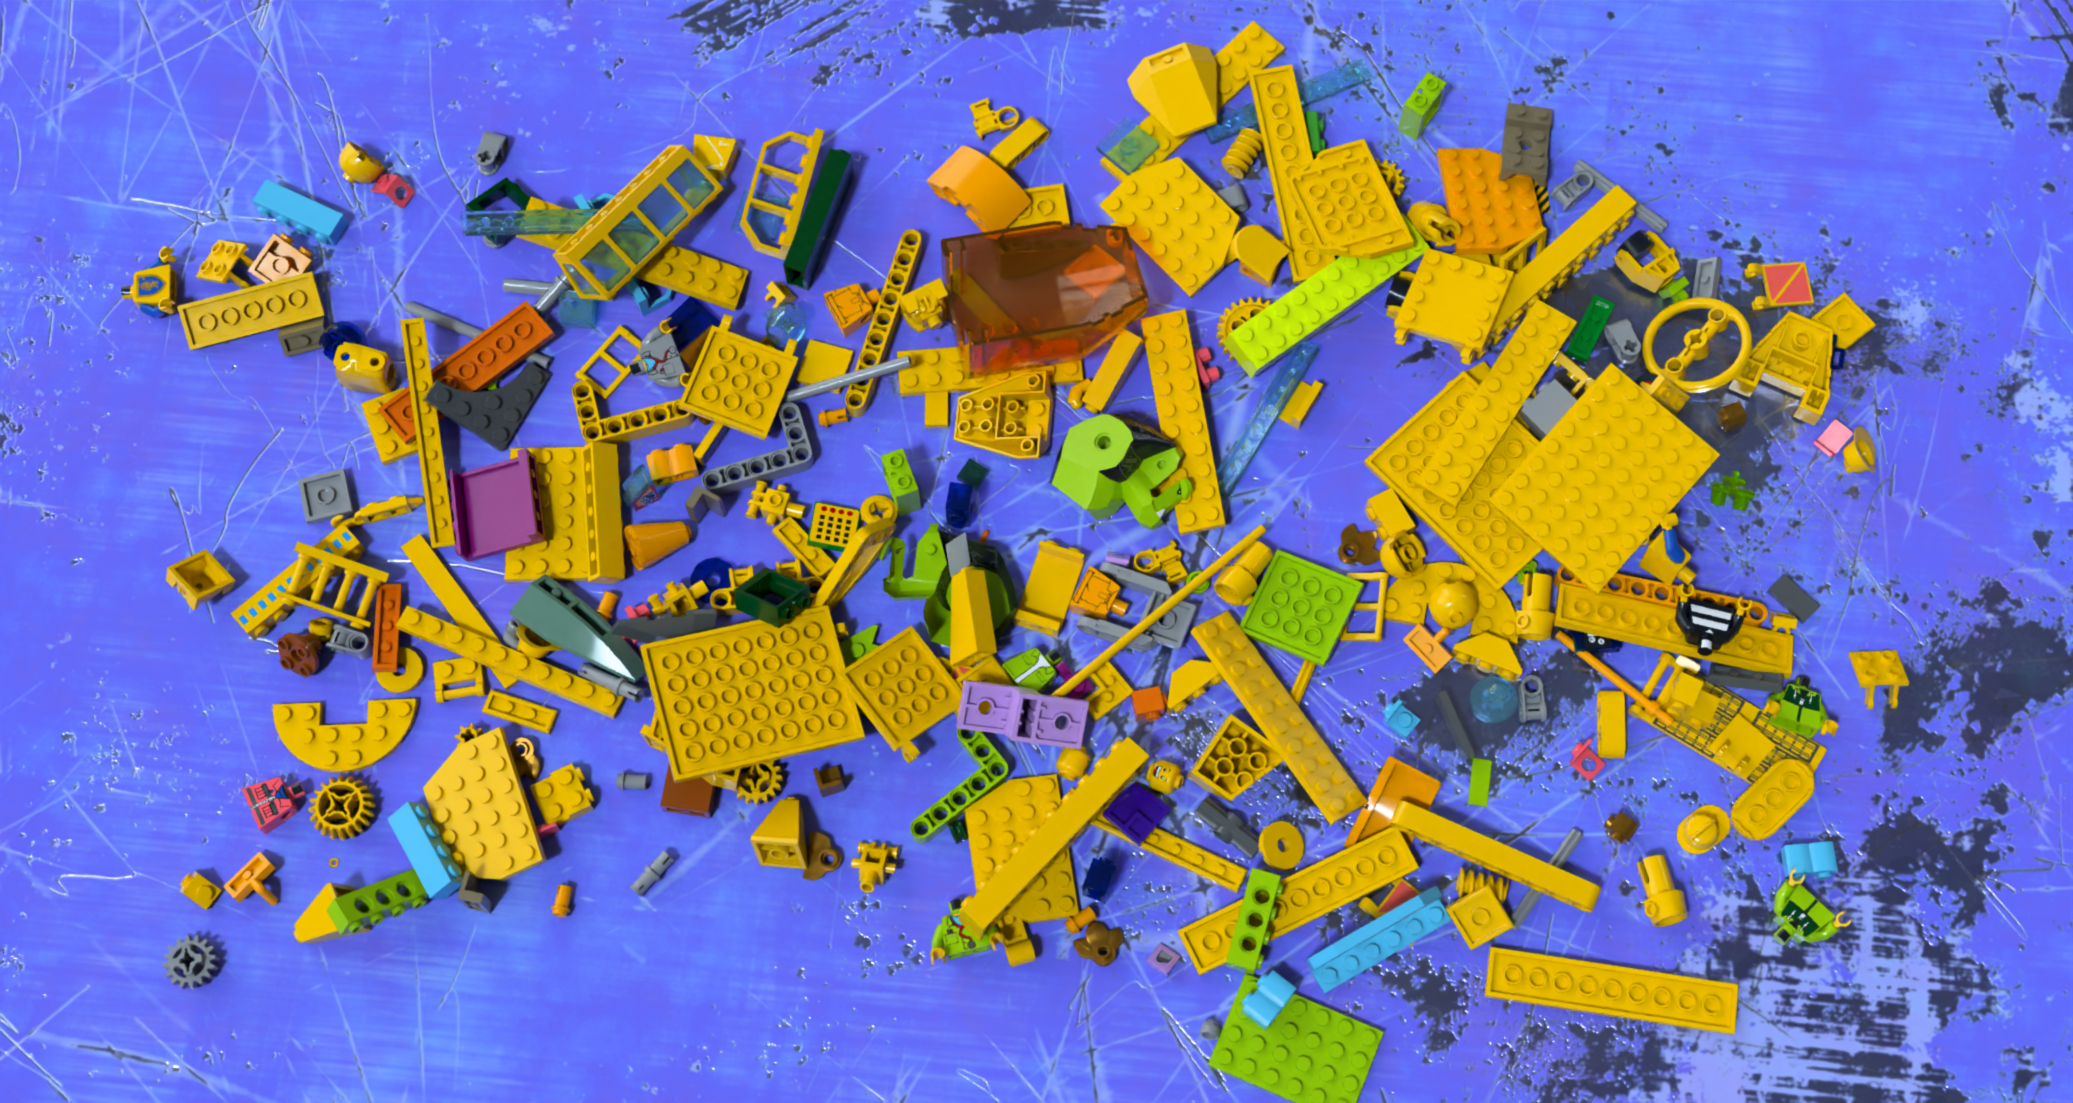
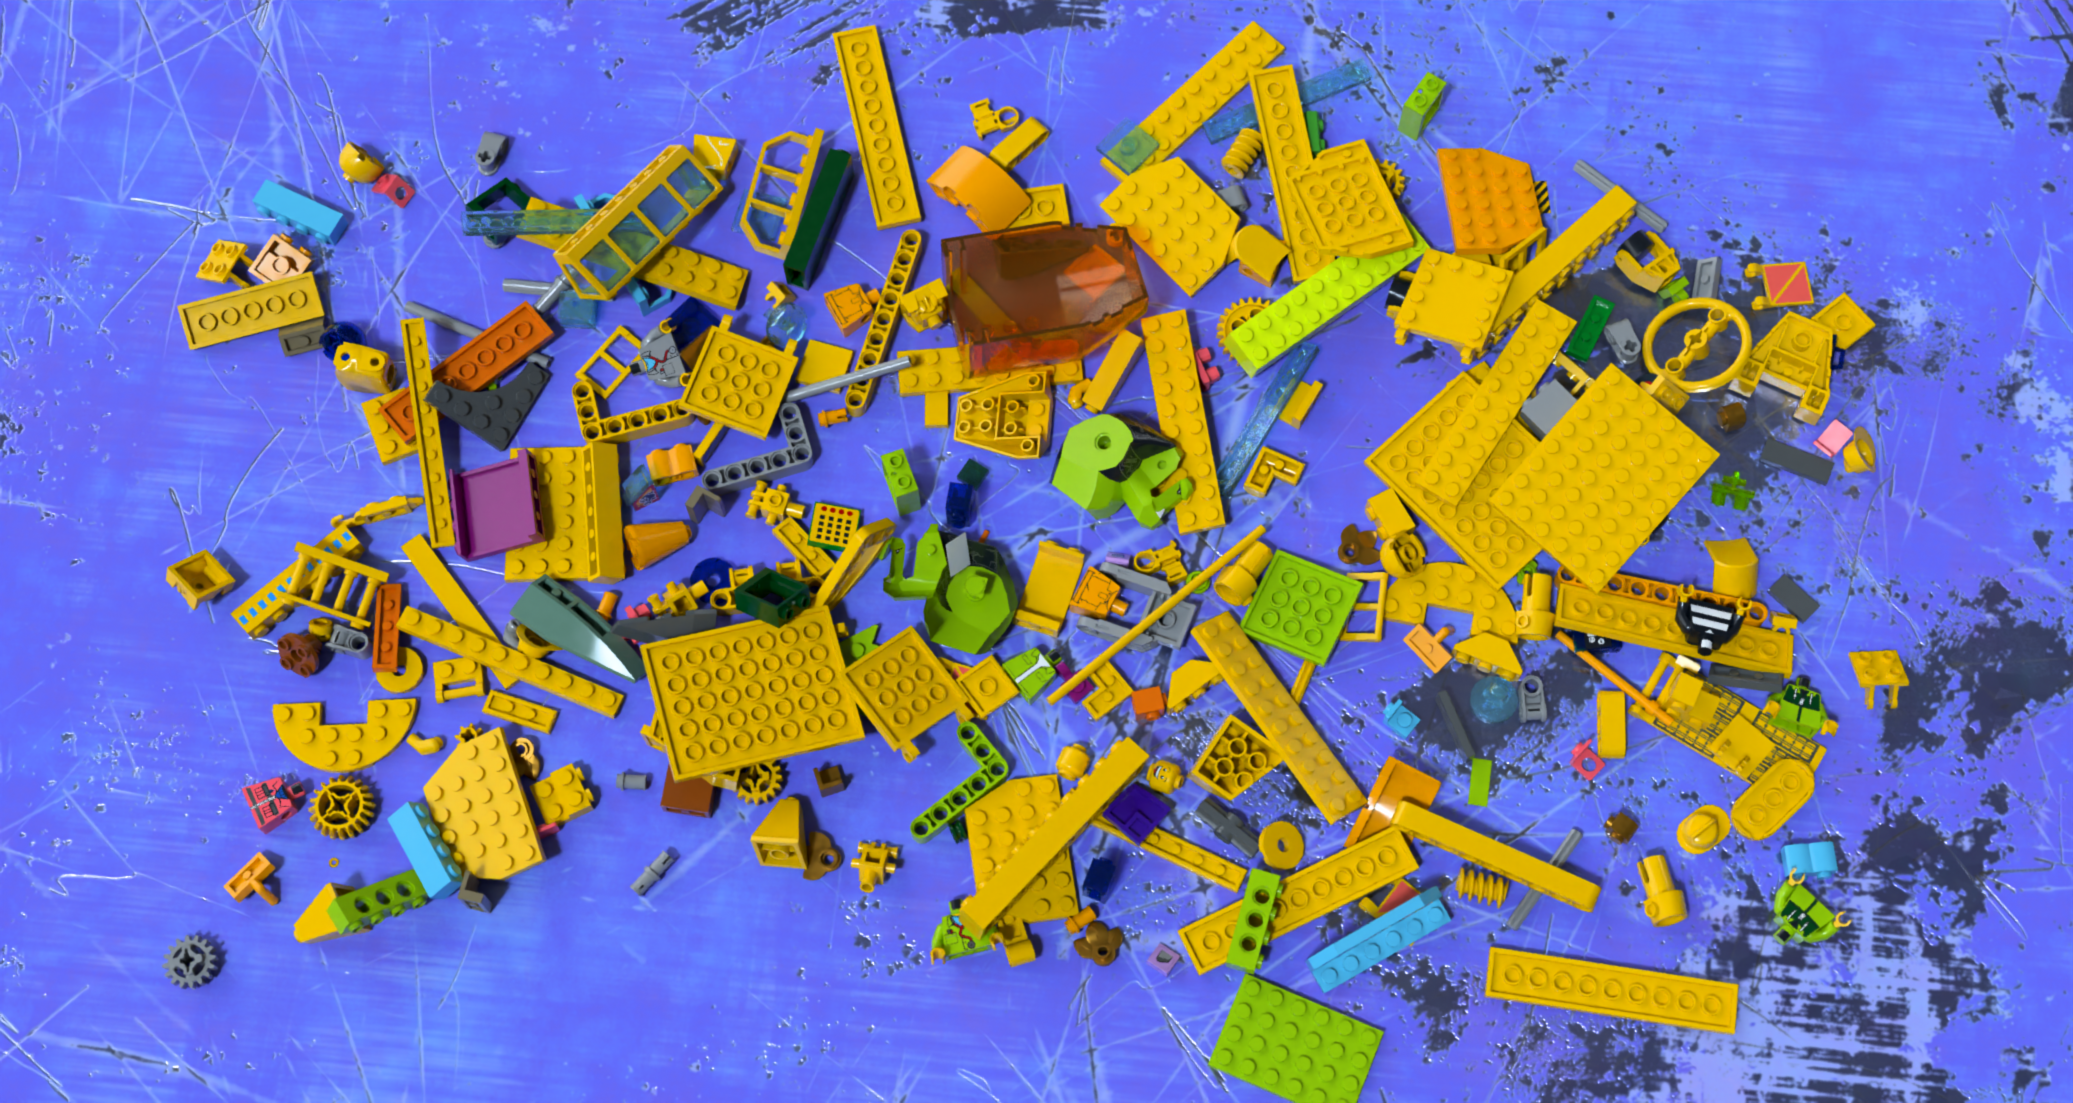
(155, 286): torso -> none
(199, 889): yellow bracket -> none
(325, 496): light grey plate -> none
(426, 746): none -> yellow arm
(562, 901): light orange pin -> none
(618, 685): light grey pin -> none
(876, 128): none -> yellow plate
(881, 503): yellow gear -> none
(971, 619): yellow slope -> none
(1022, 714): lavender bracket -> none
(1178, 88): yellow wedge -> none
(1210, 1030): light grey hinge -> none
(1268, 1000): medium azure brick -> none
(1269, 466): none -> yellow brick
(1433, 223): yellow piece -> none
(1452, 605): yellow cylinder -> none
(1479, 916): yellow tile -> none
(1530, 128): dark tan piece -> none
(1570, 192): light grey piece -> none
(1666, 557): yellow torso -> none
(1734, 568): none -> yellow piece
(1796, 461): none -> dark grey tile

